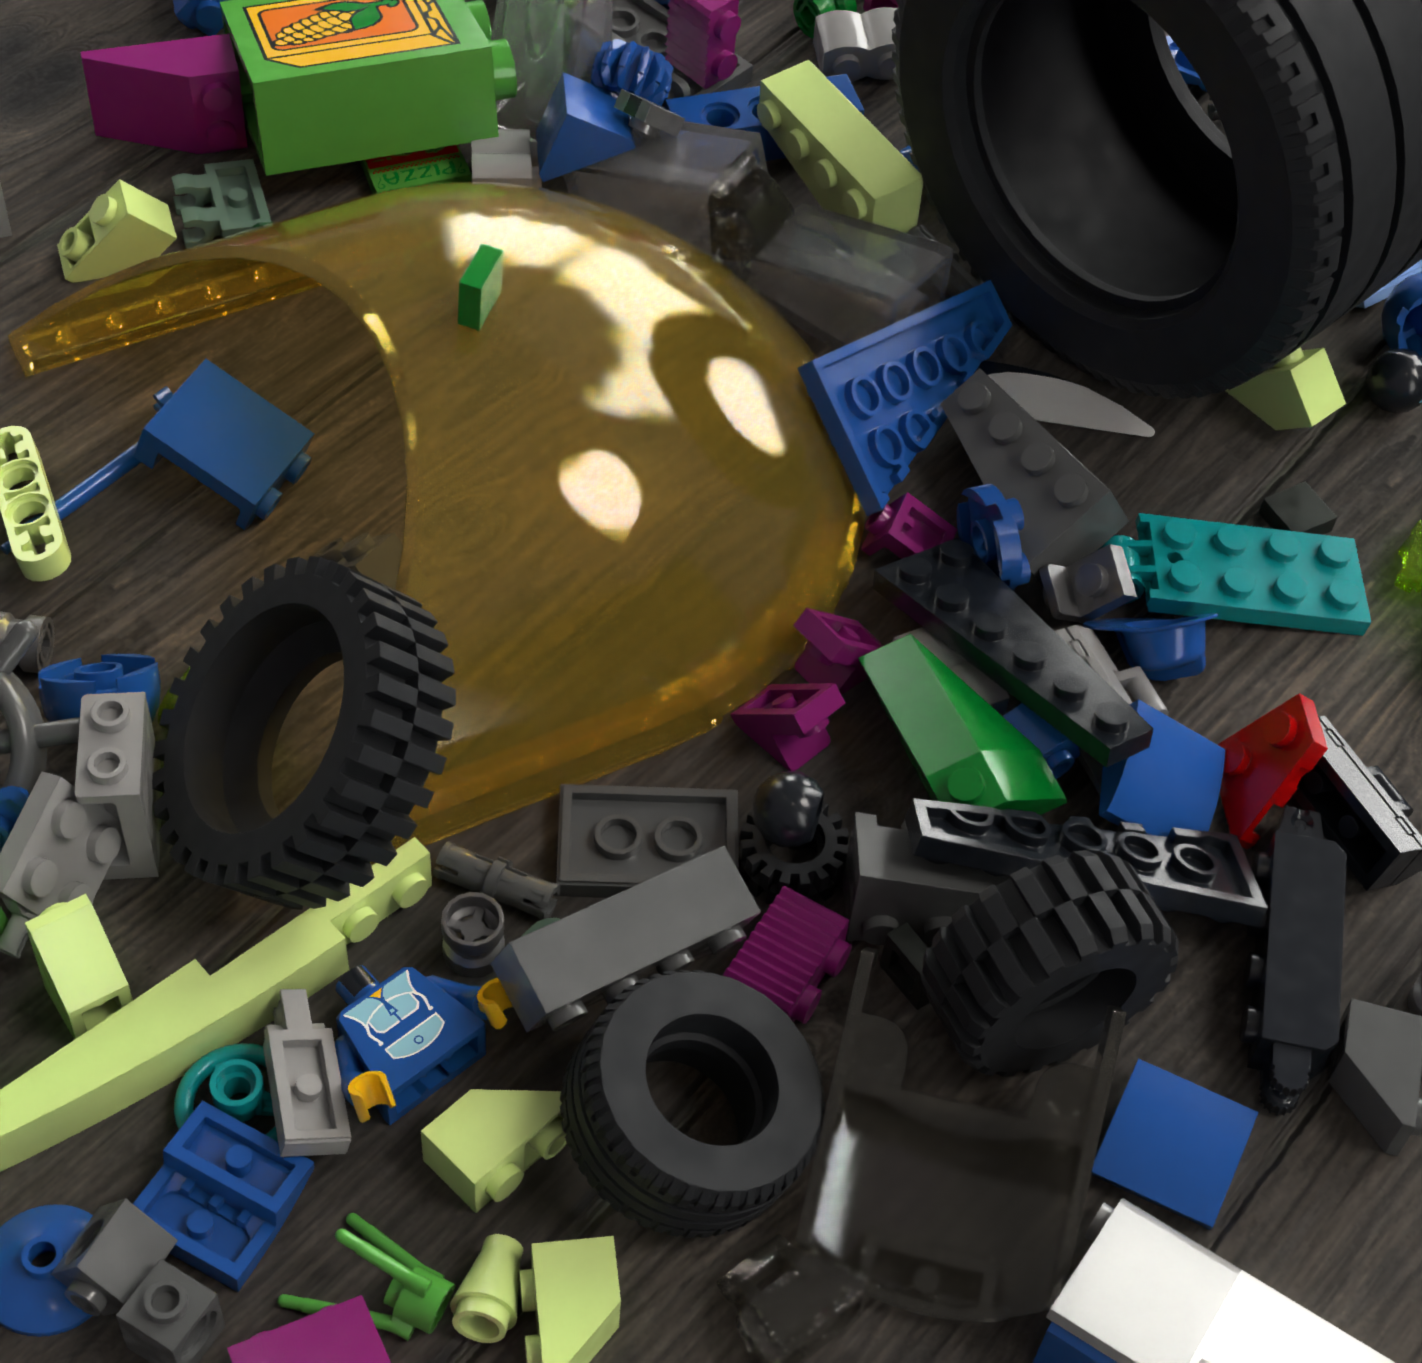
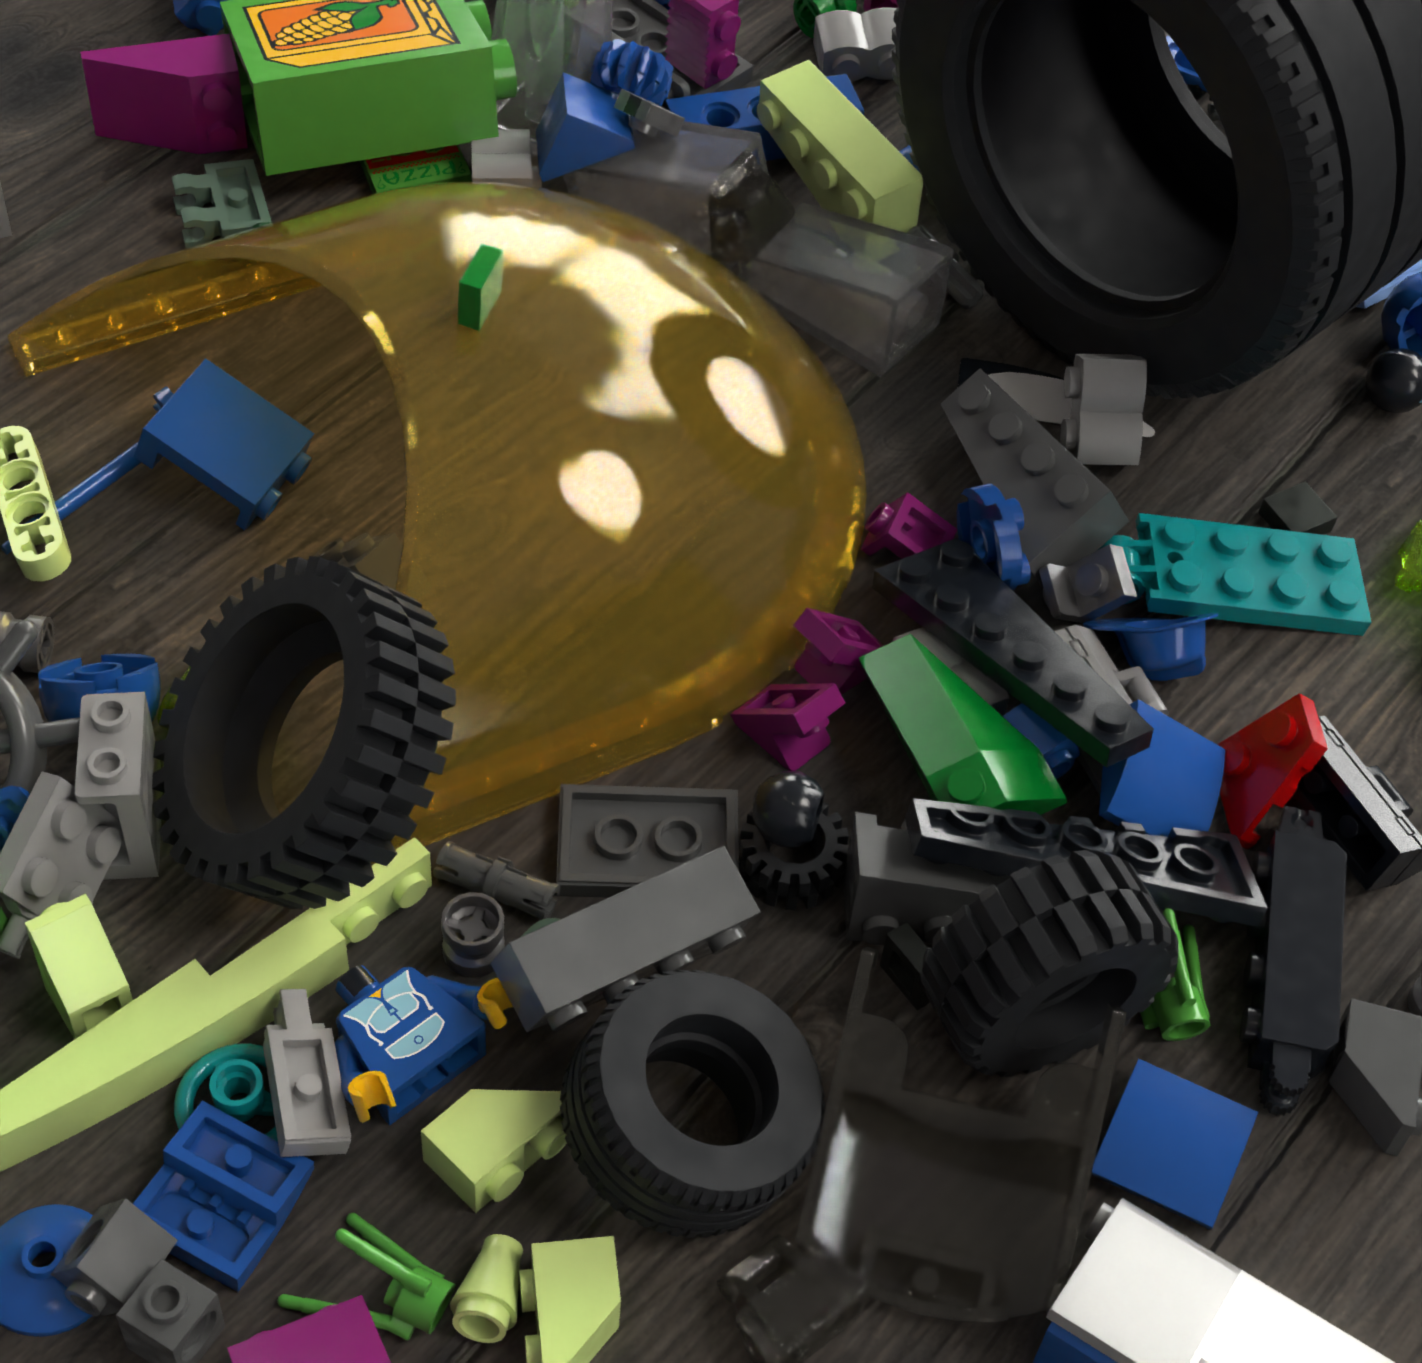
(116, 234): yellowish green slope -> none
(792, 953): magenta brick -> none
(888, 387): blue wing -> none
(1105, 408): none -> light grey brick
(1181, 1006): none -> bright green plant
(1294, 391): yellowish green slope -> none

